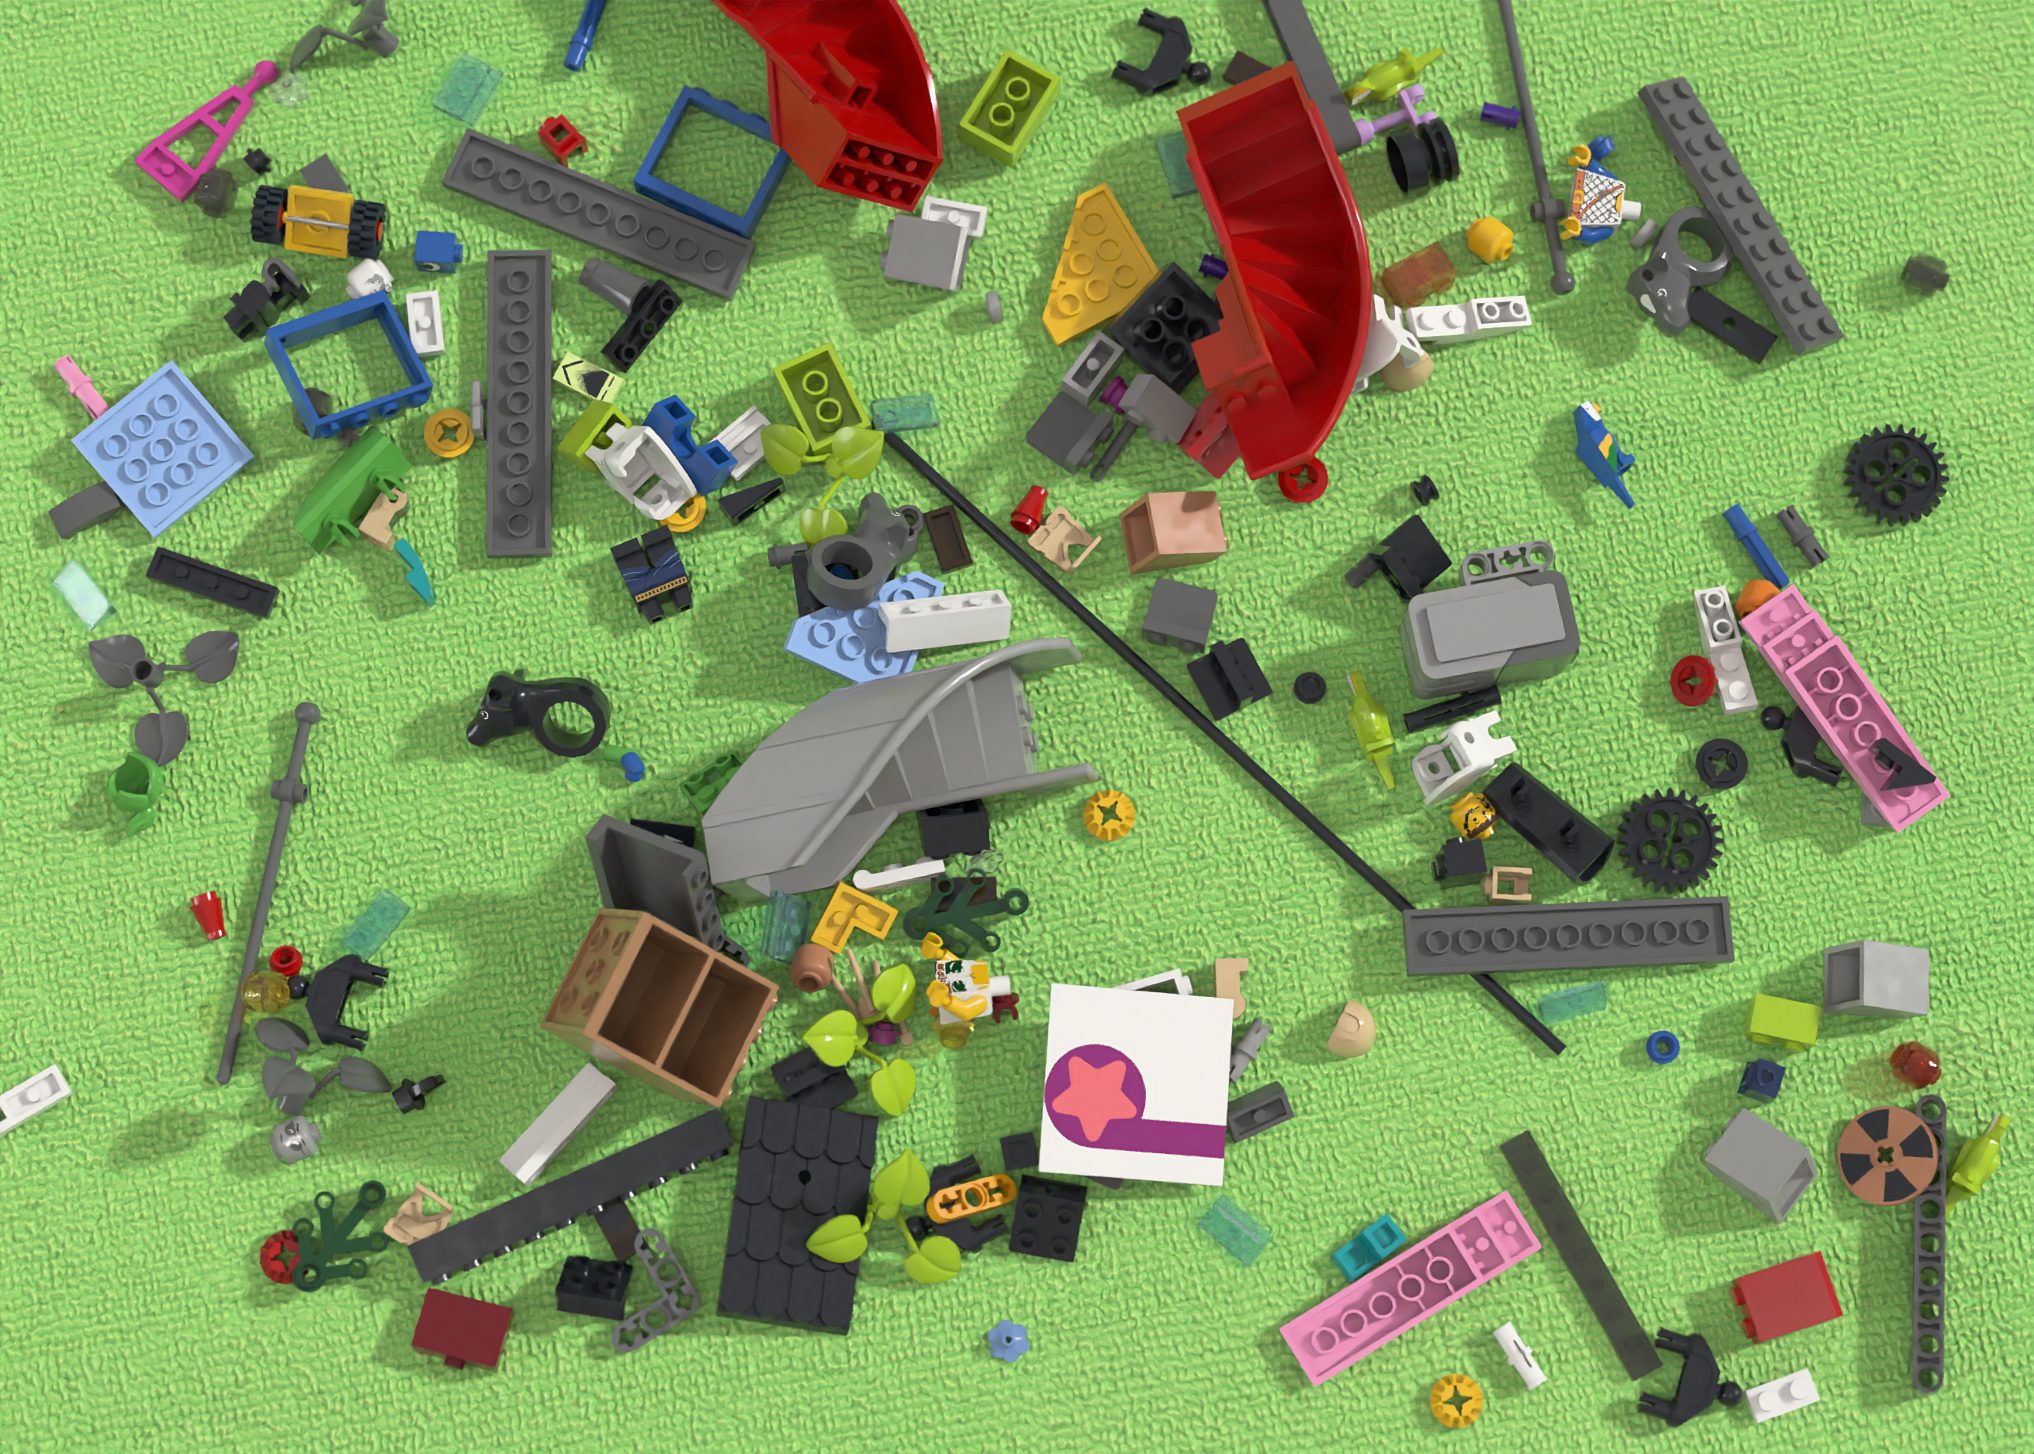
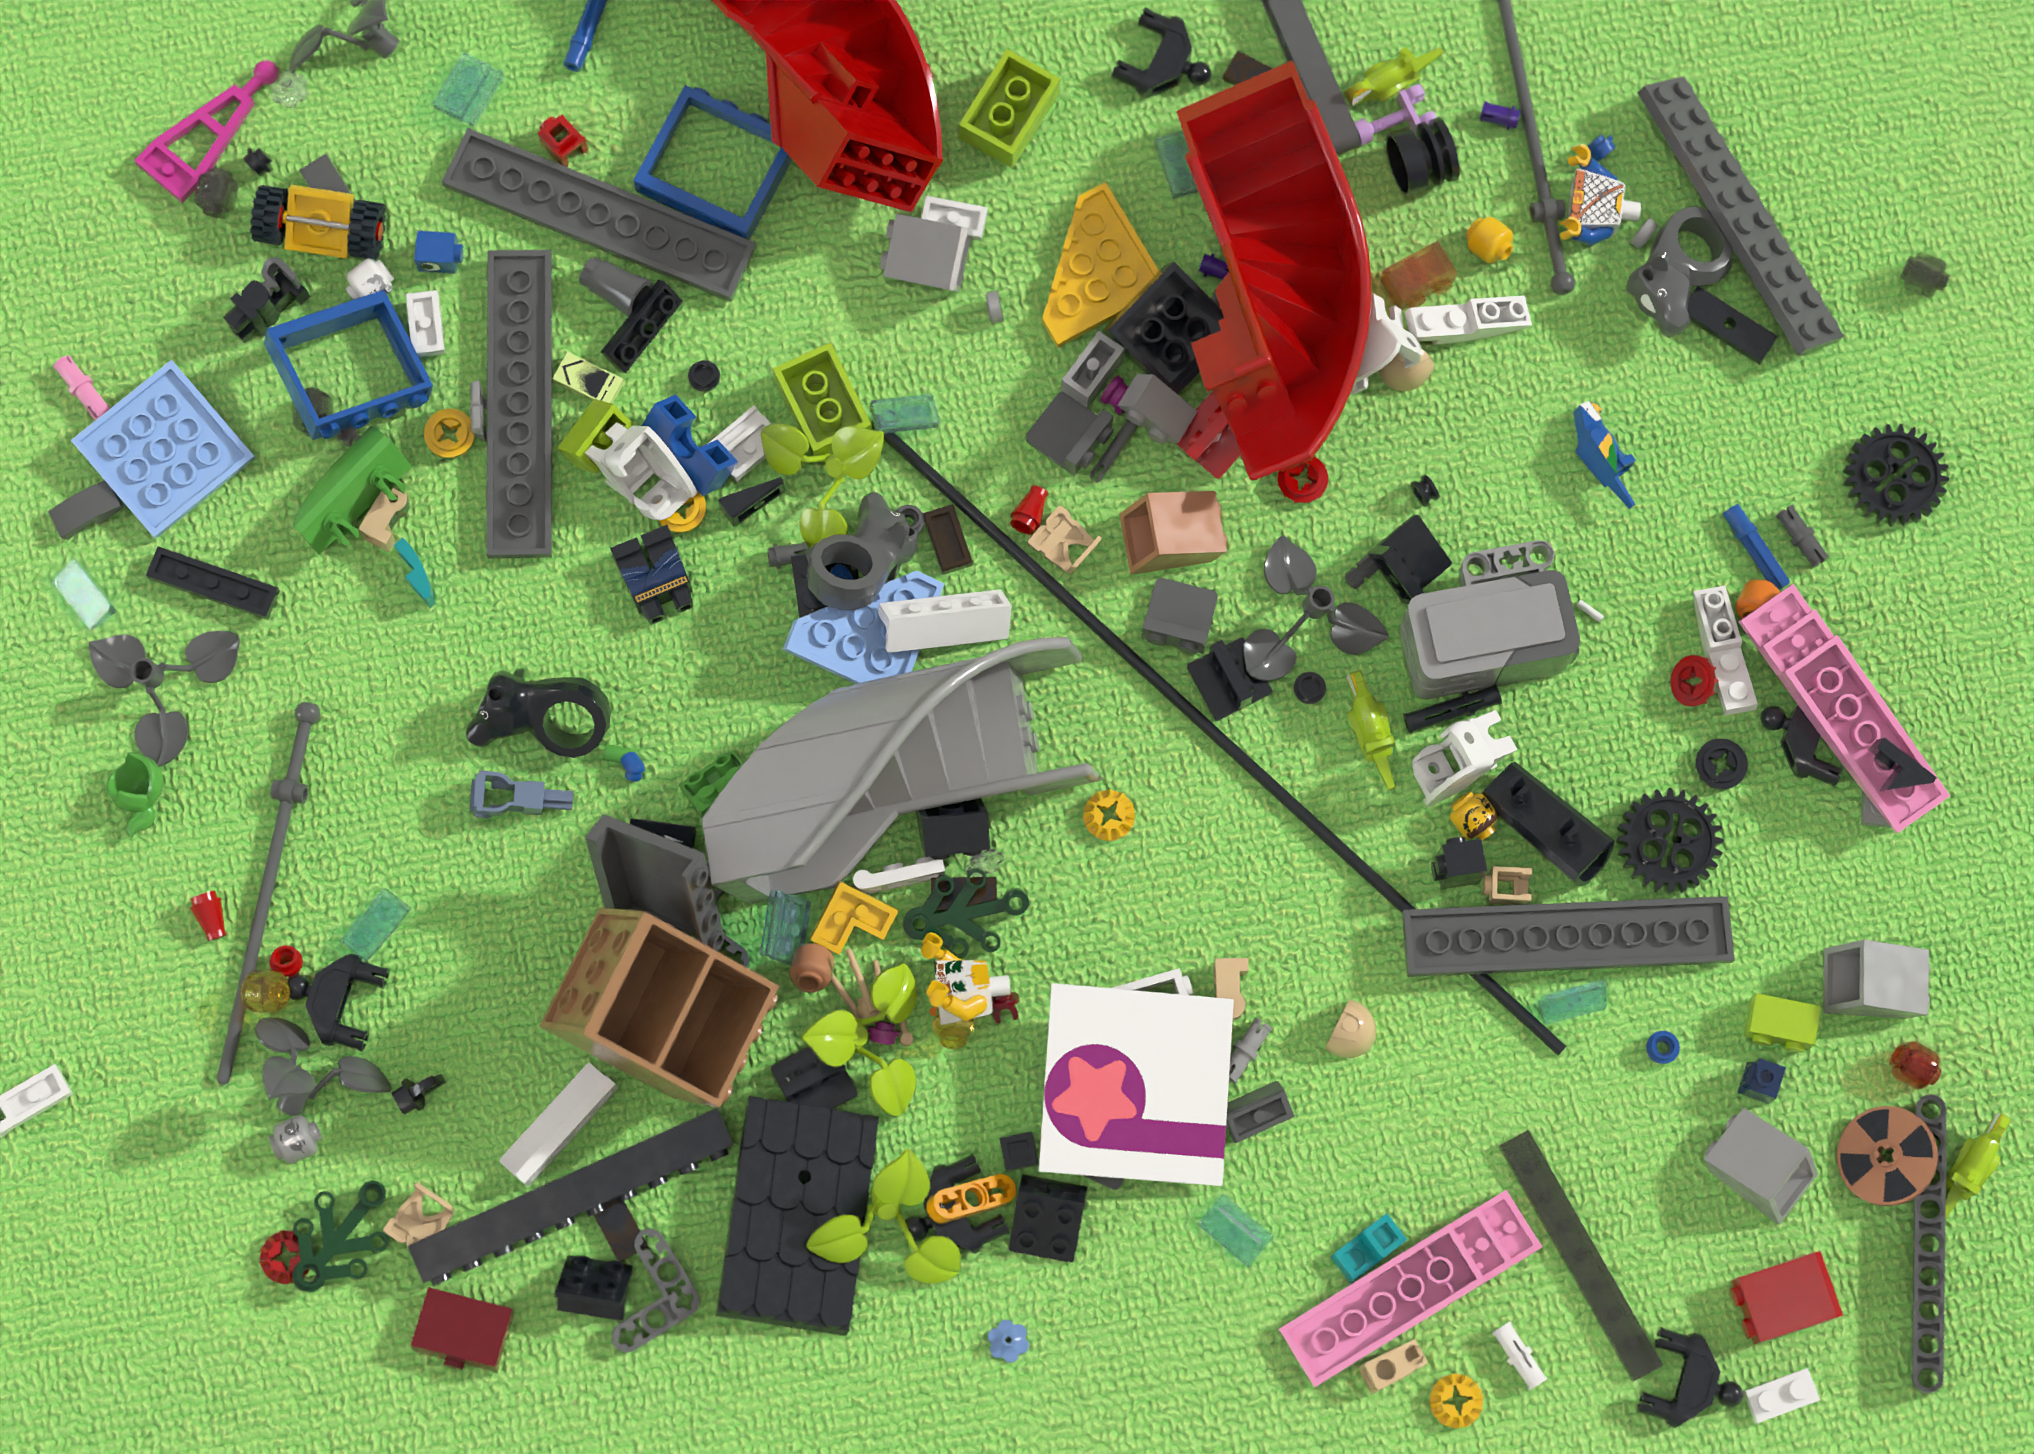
(528, 796): none -> sand blue piece
(704, 376): none -> black plate
(1293, 569): none -> dark grey plant
(1392, 1366): none -> tan leg
(1590, 611): none -> white piece

